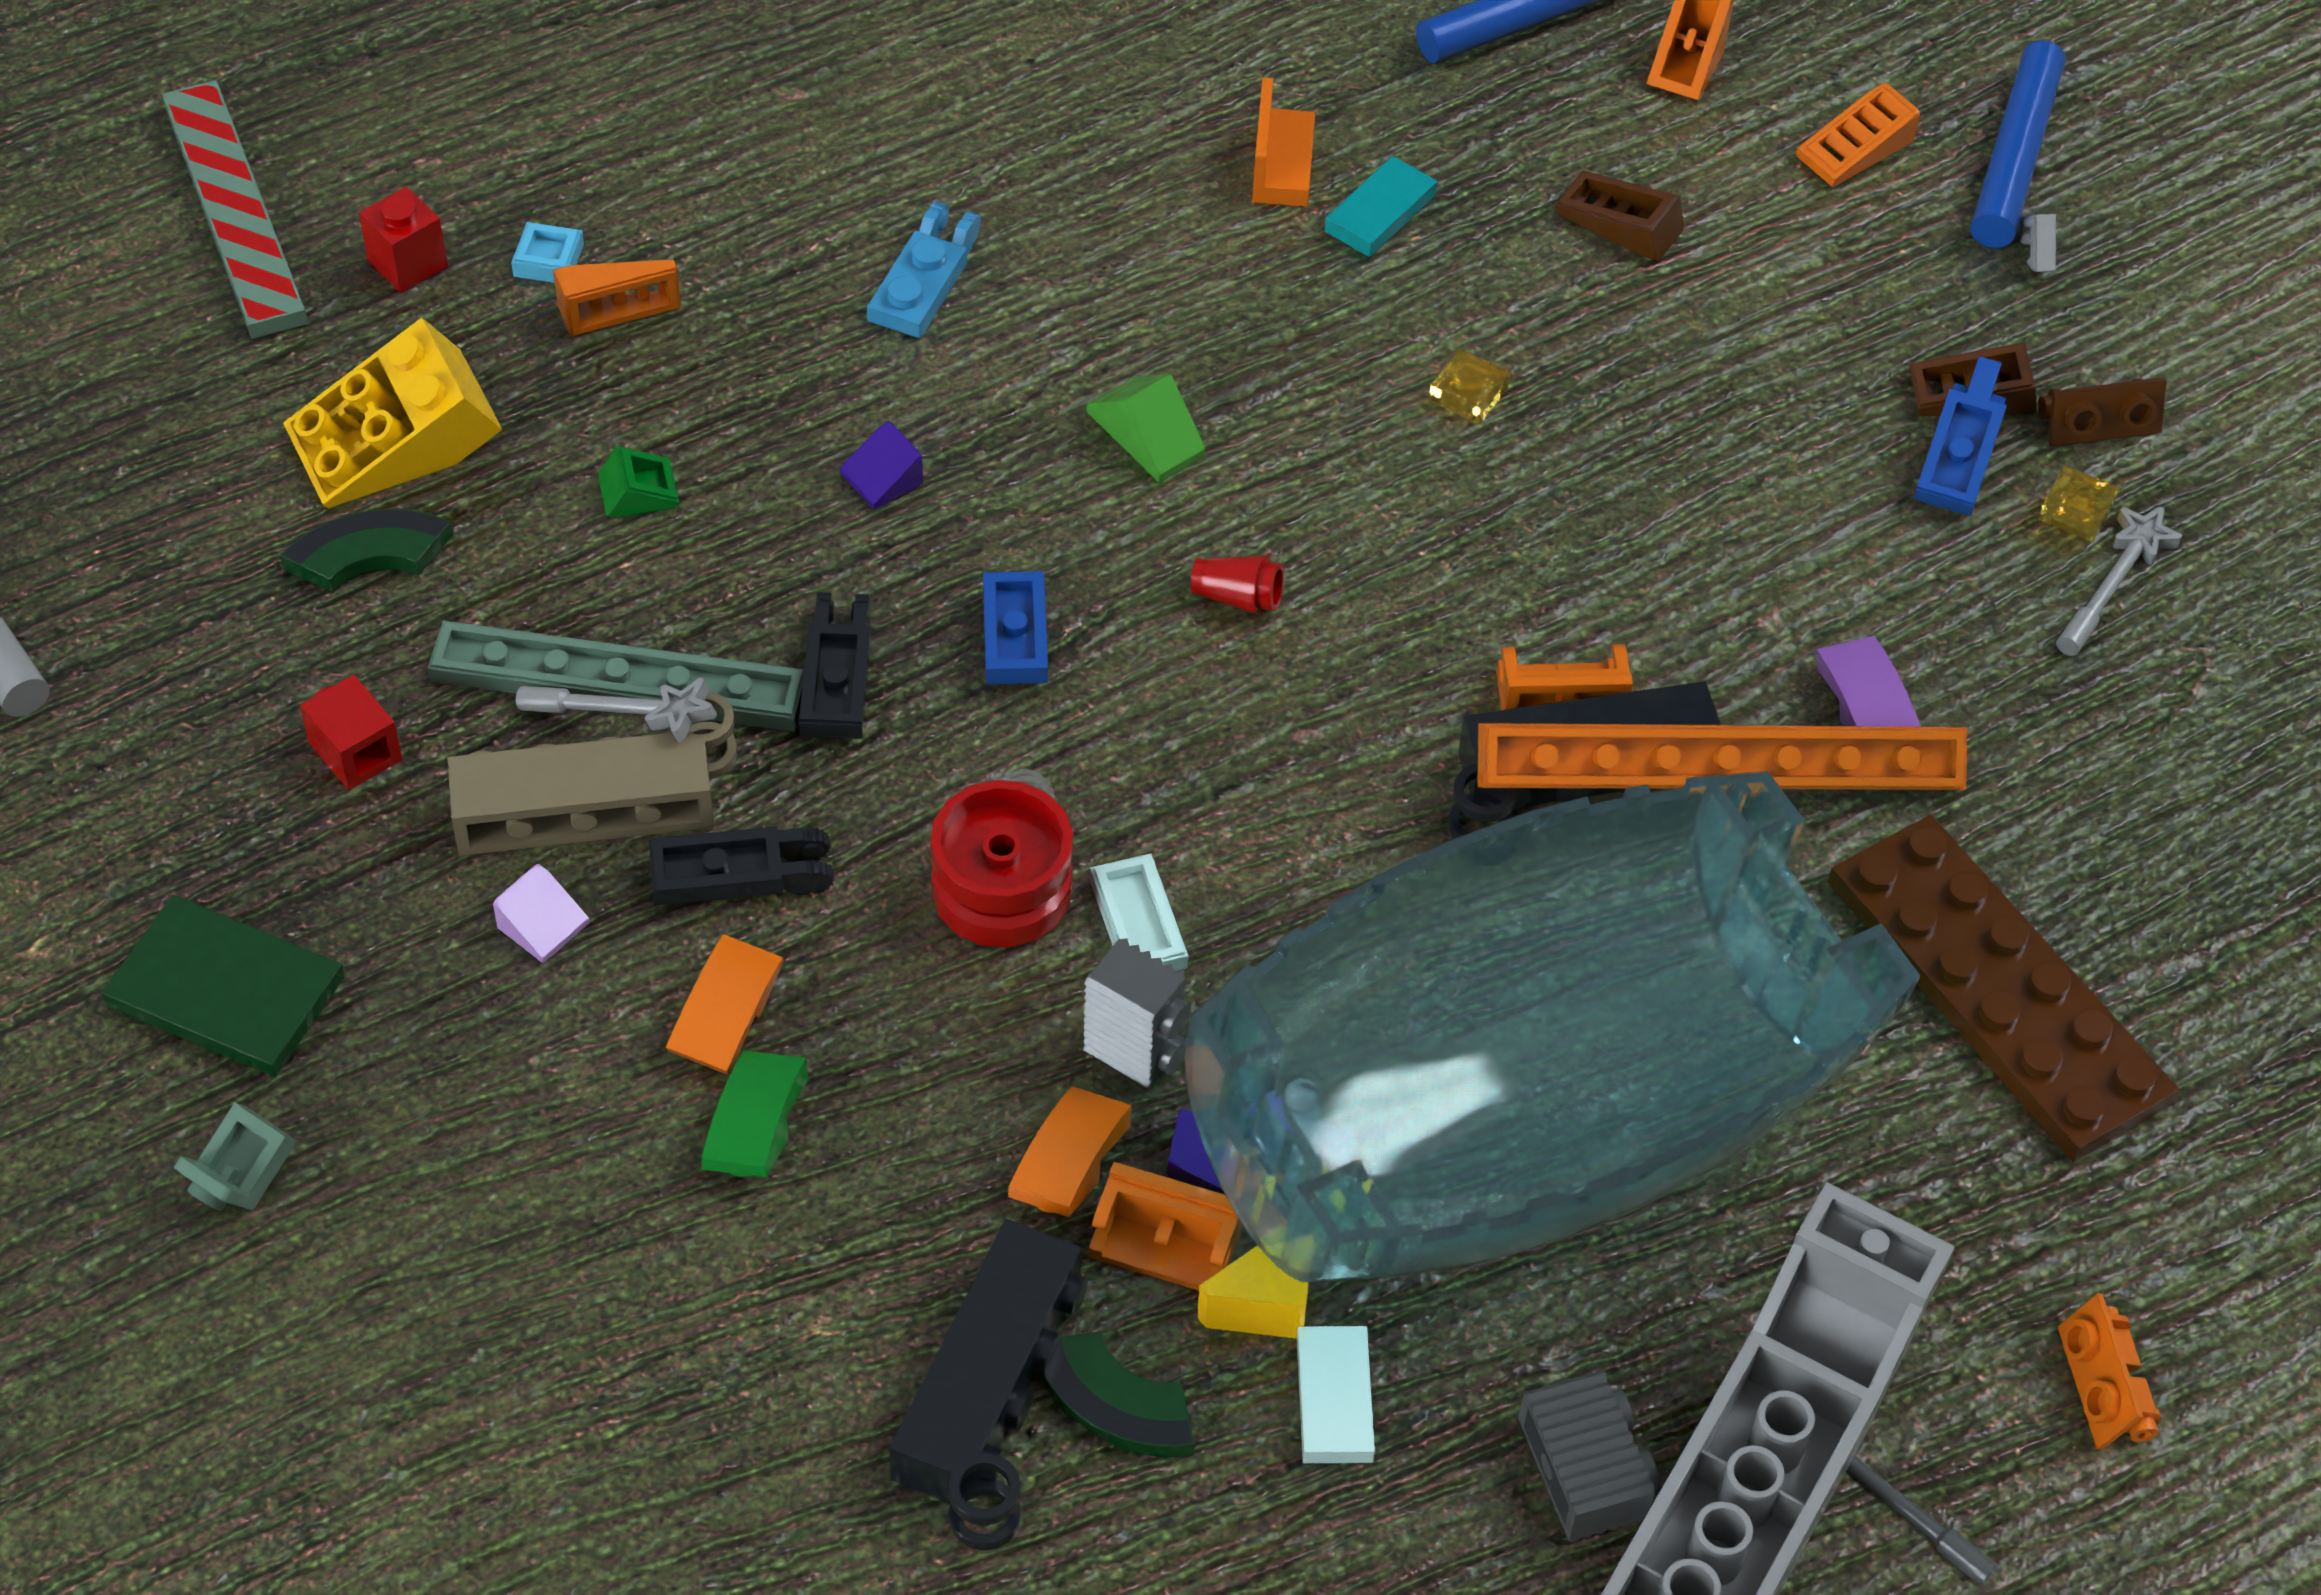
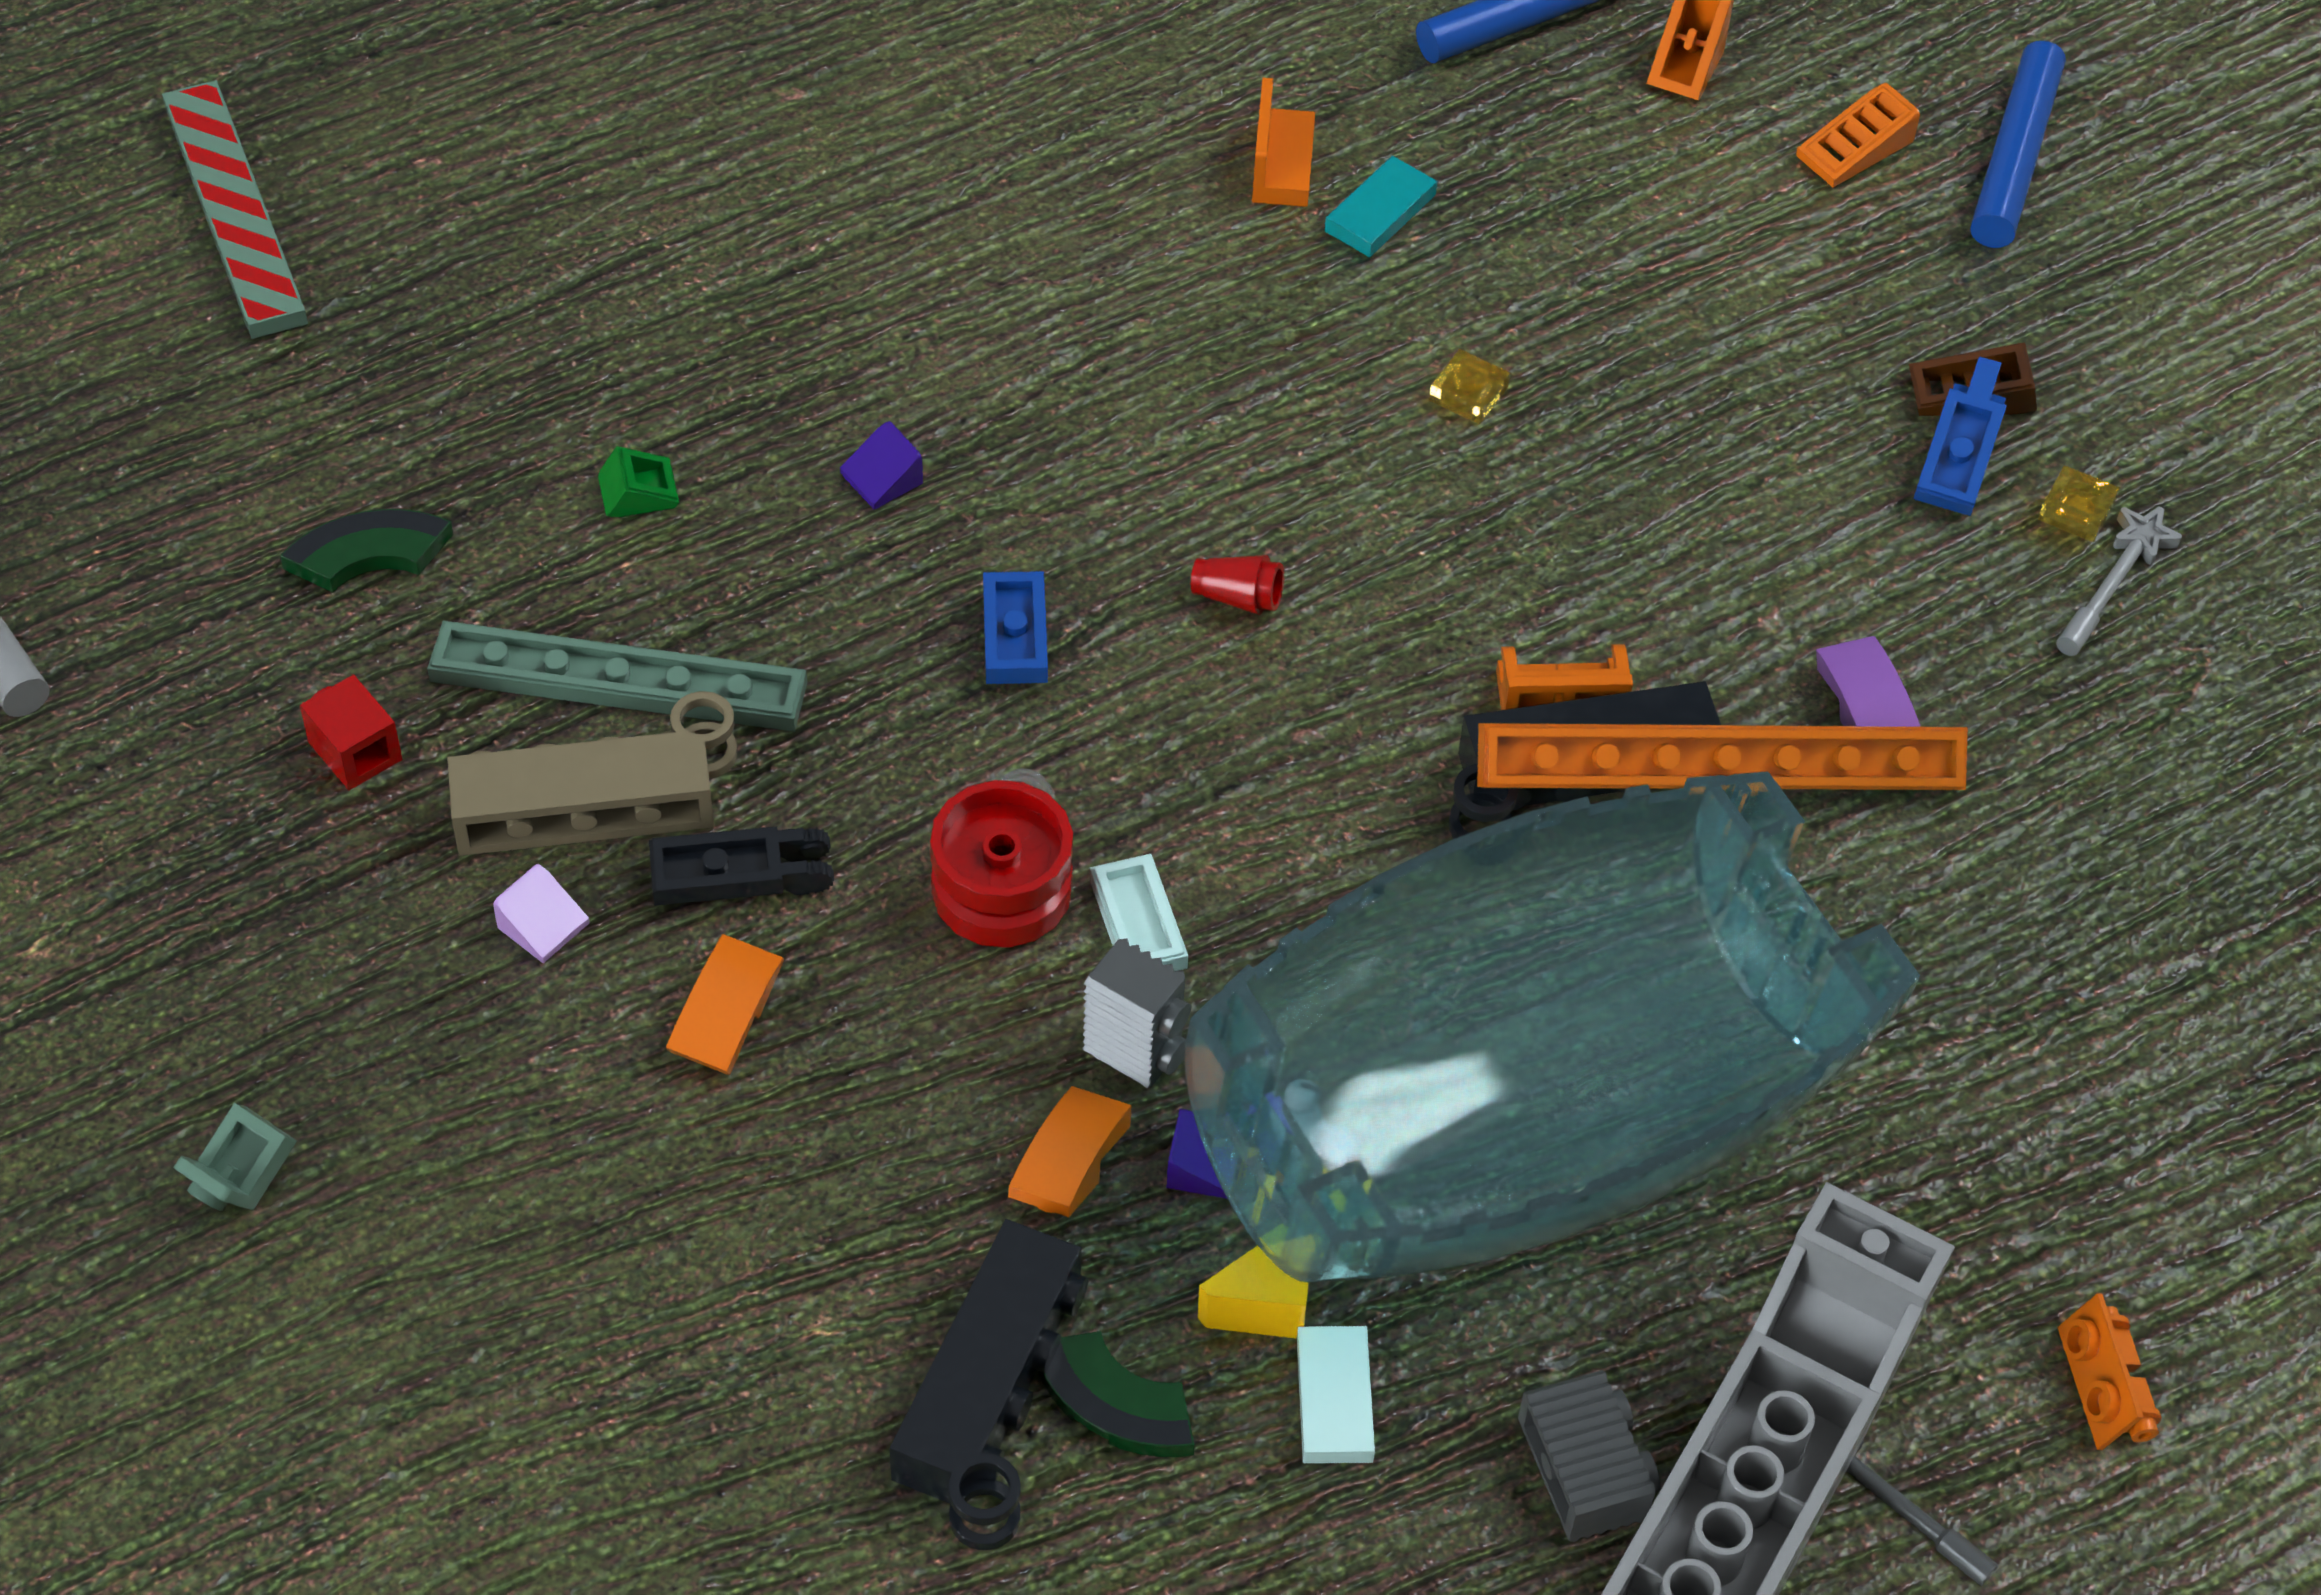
(223, 985): dark green tile -> none
(393, 418): yellow slope -> none
(403, 239): red brick -> none
(546, 249): medium azure tile -> none
(595, 294): orange slope -> none
(675, 711): light grey piece -> none
(753, 1113): green slope -> none
(836, 671): black hinge -> none
(924, 273): dark azure hinge -> none
(1150, 424): bright green slope -> none
(1163, 1227): orange hinge -> none
(1648, 233): reddish brown slope -> none
(2005, 988): reddish brown plate -> none
(2040, 234): light grey tile -> none
(2104, 411): reddish brown hinge -> none

